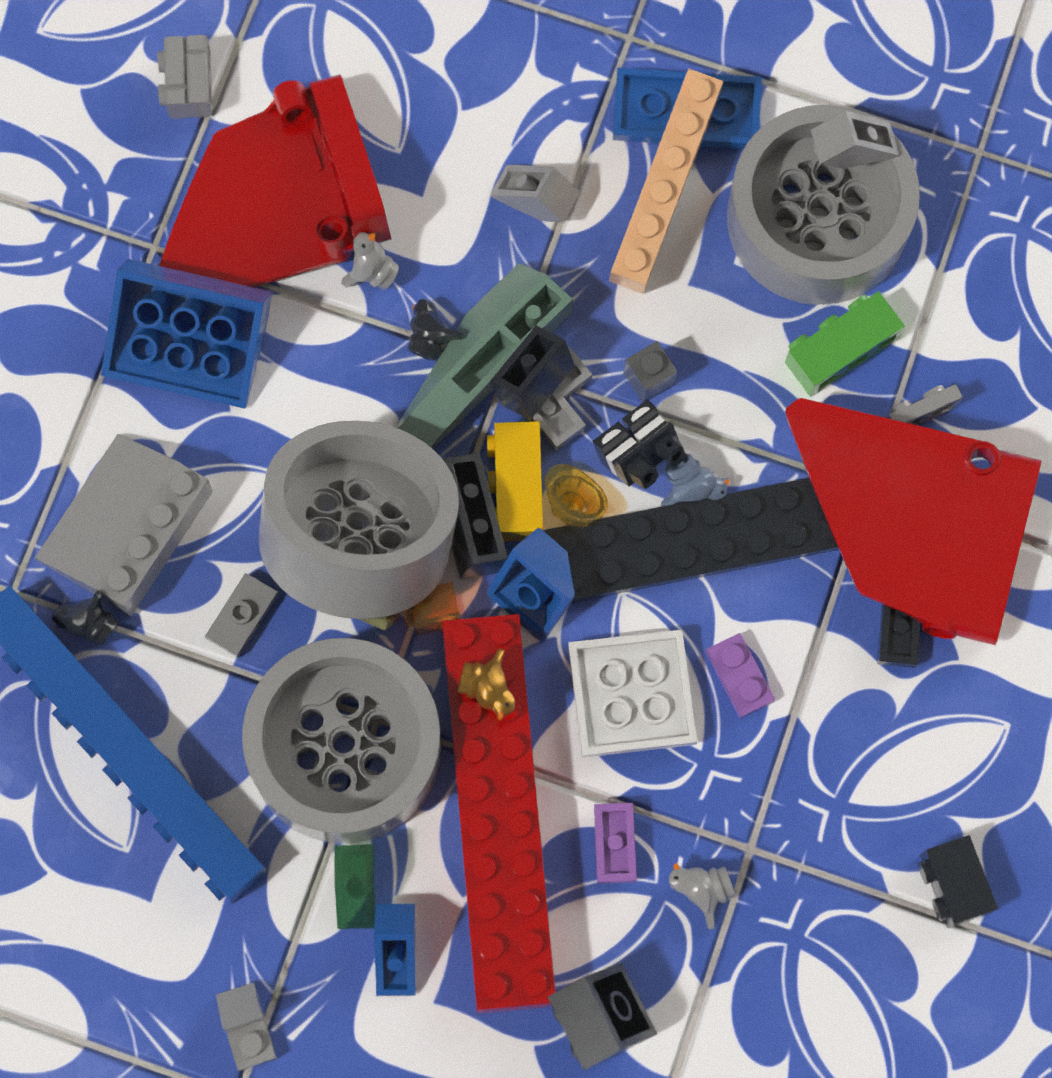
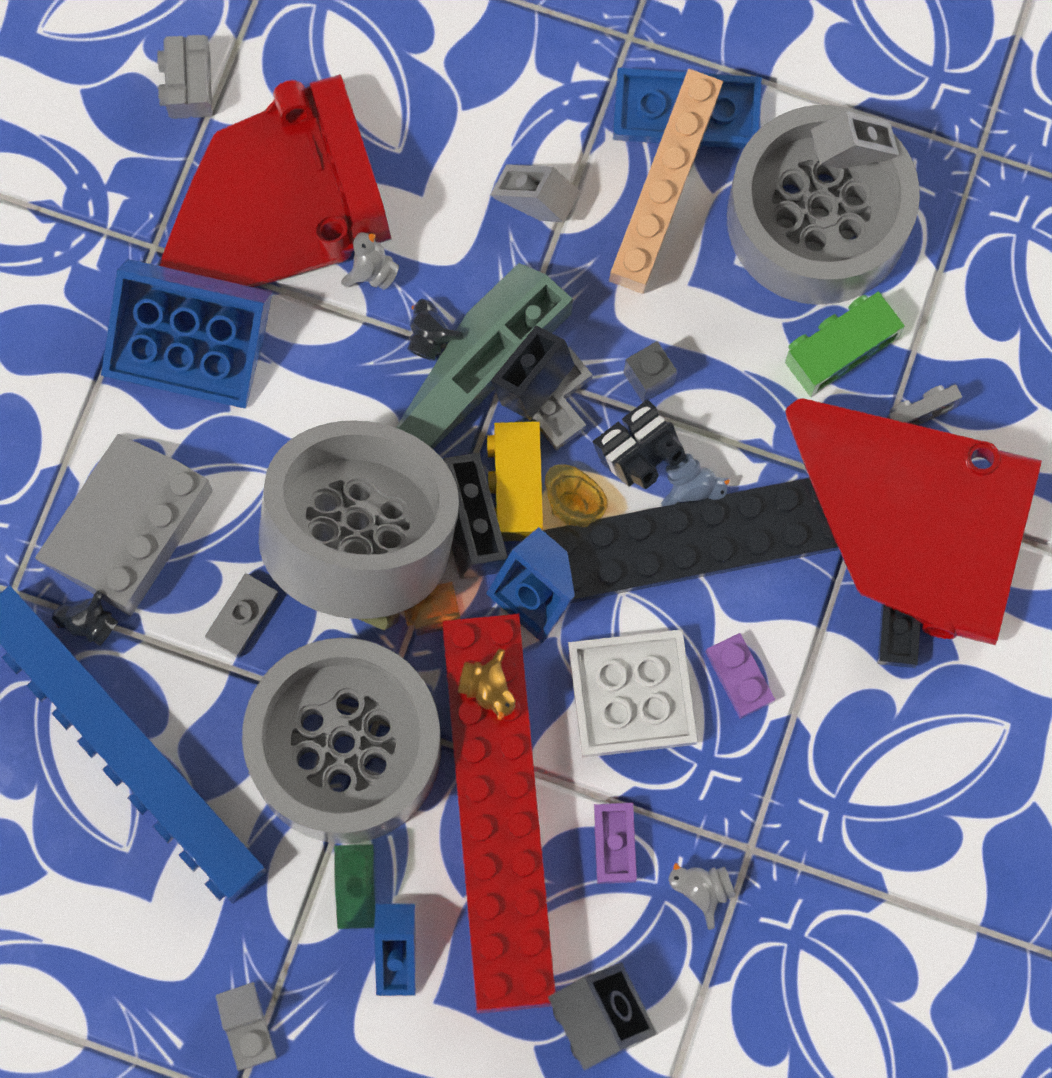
(957, 882): black brick -> none

